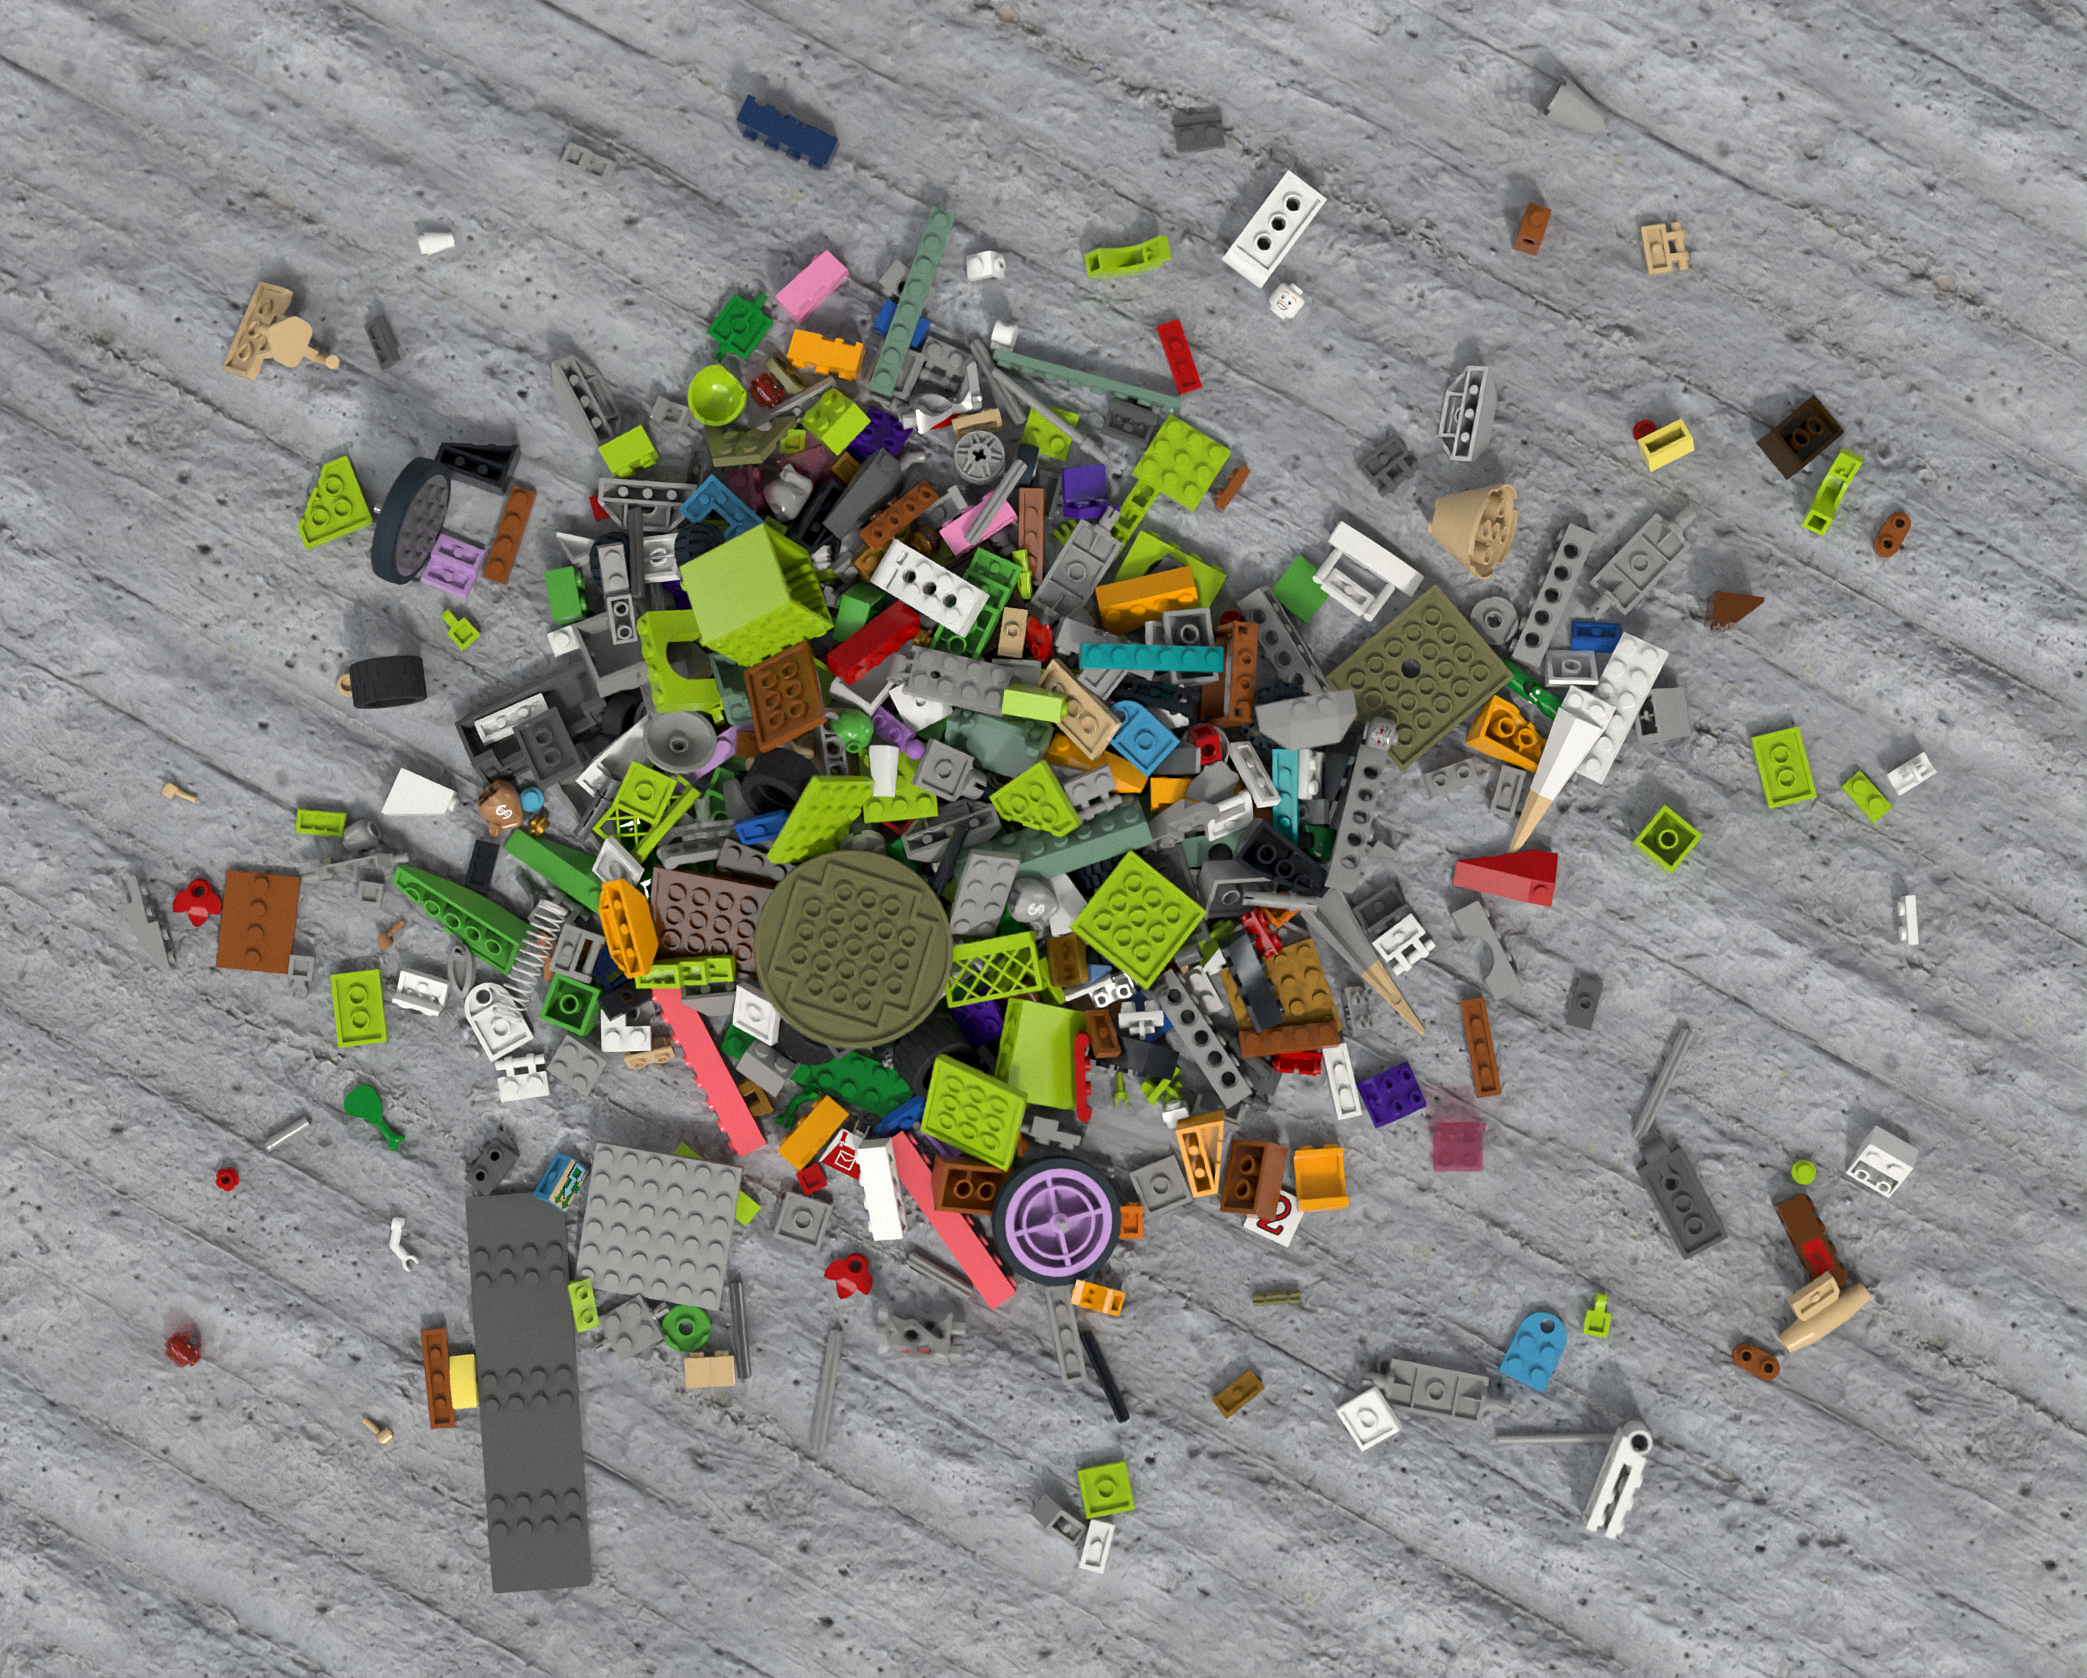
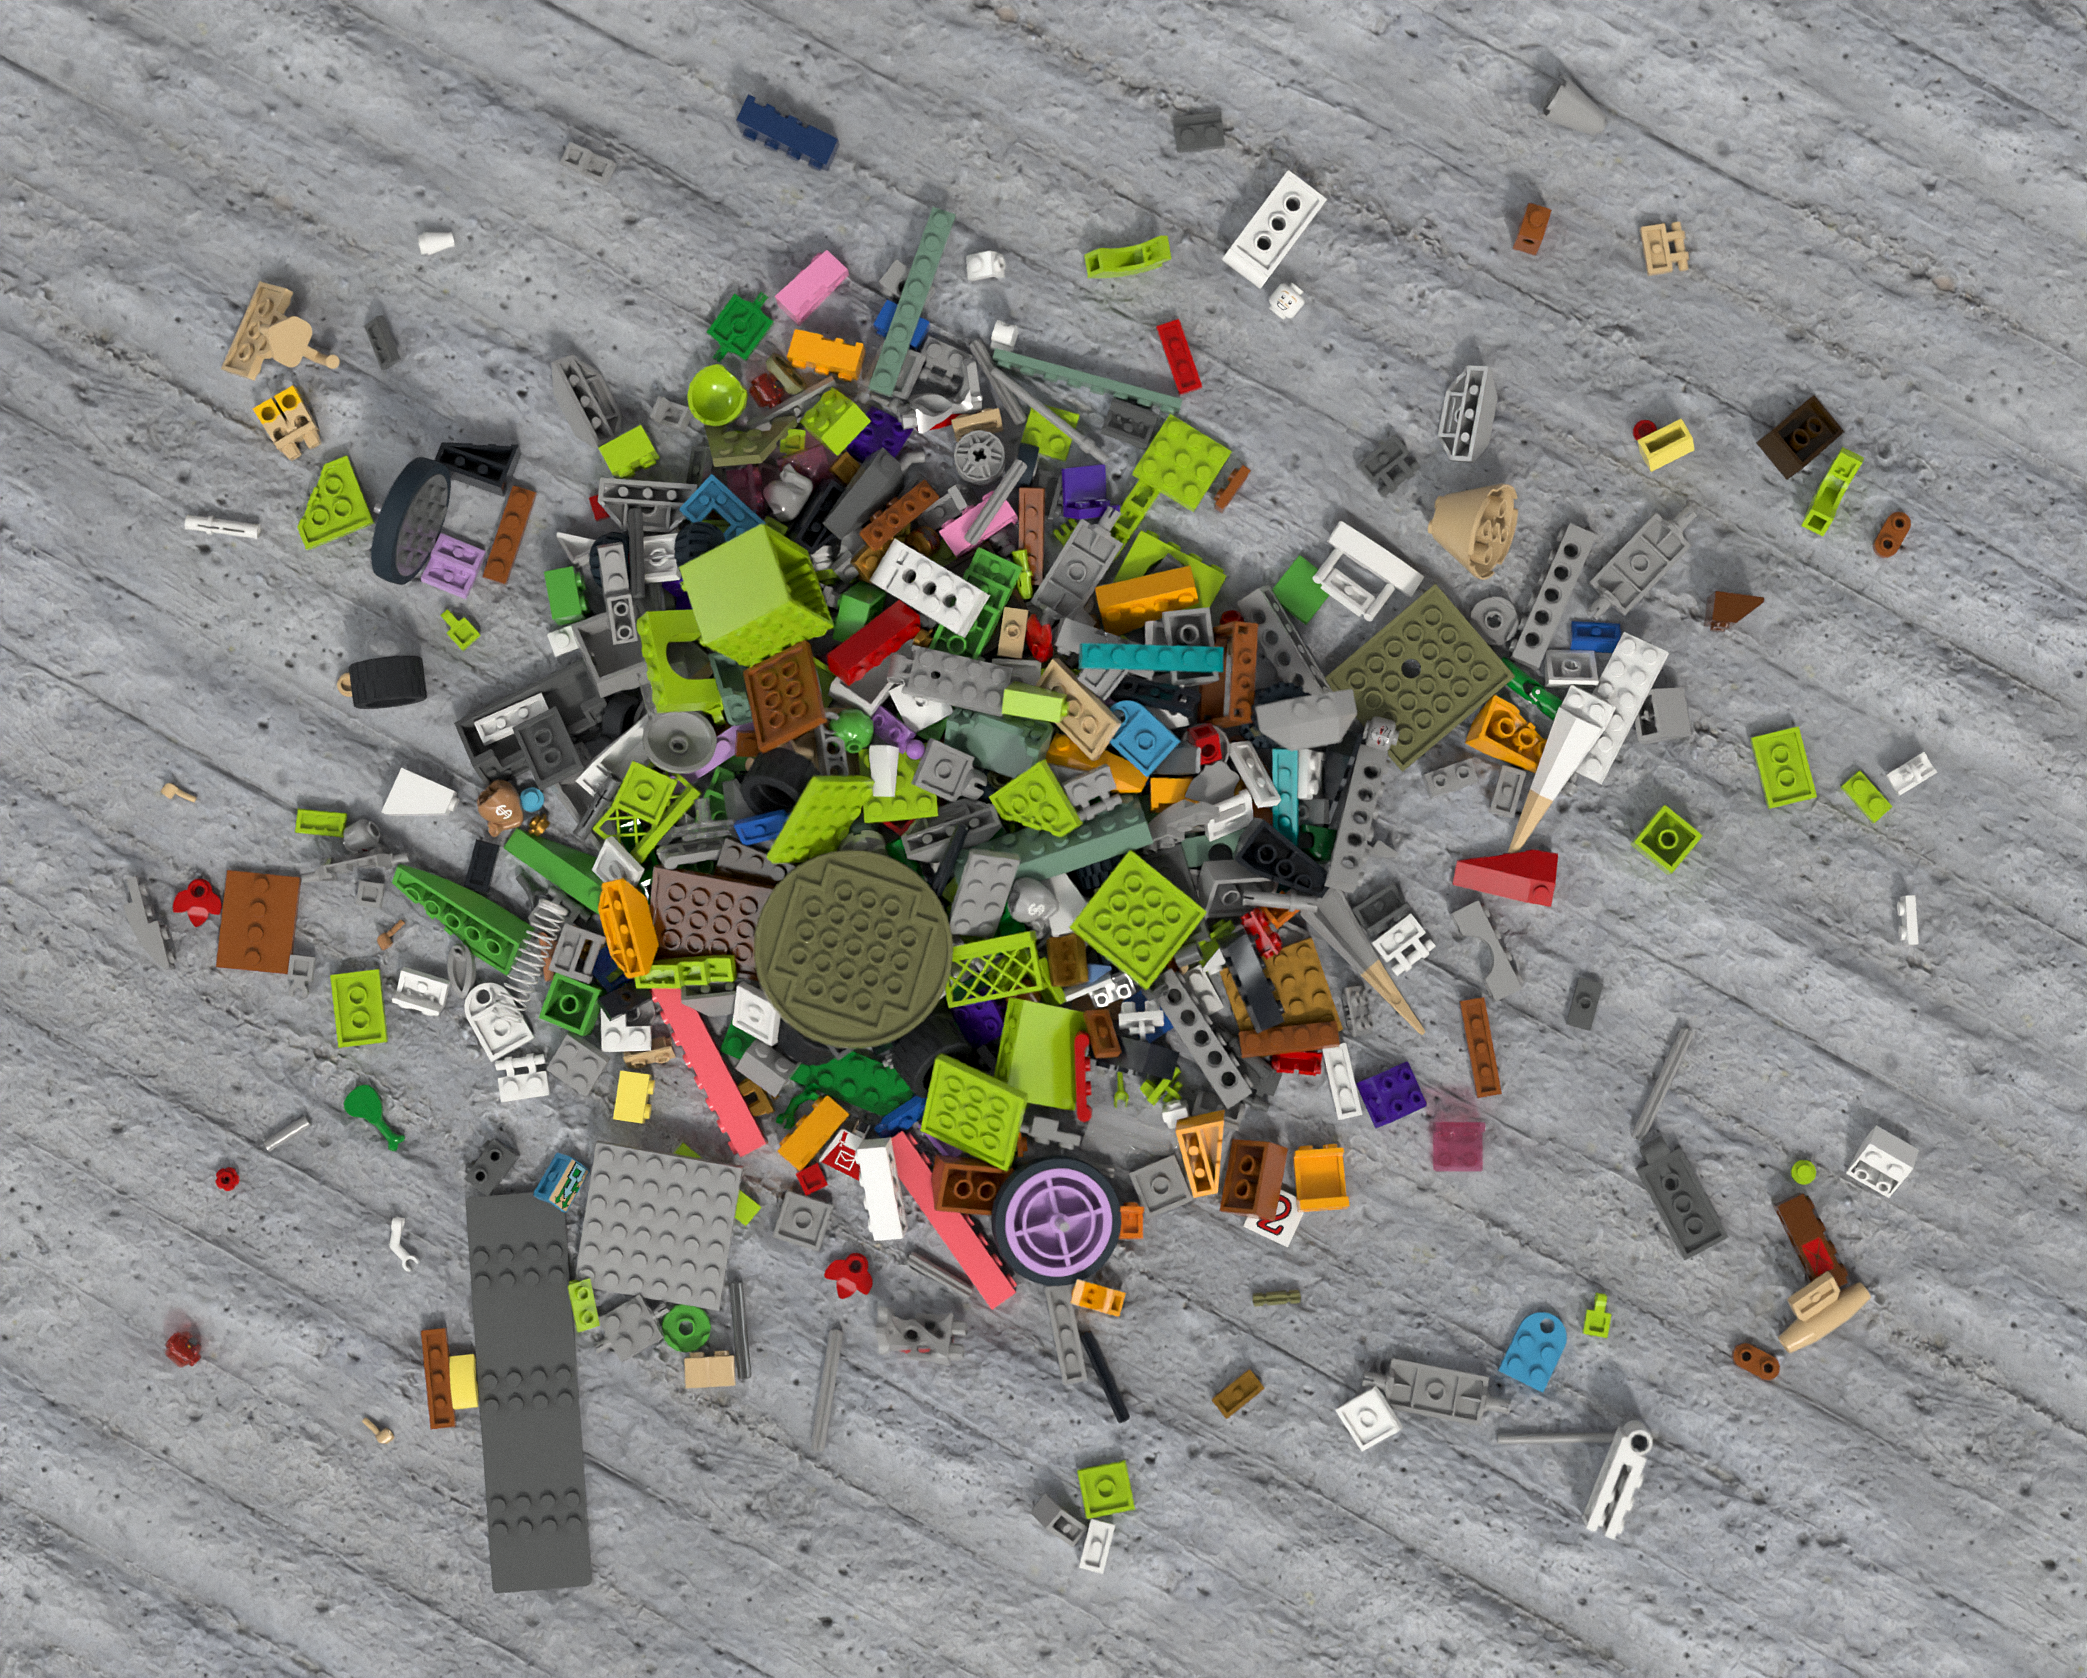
(213, 525): none -> white pin
(292, 430): none -> tan hips
(633, 1097): none -> light yellow brick

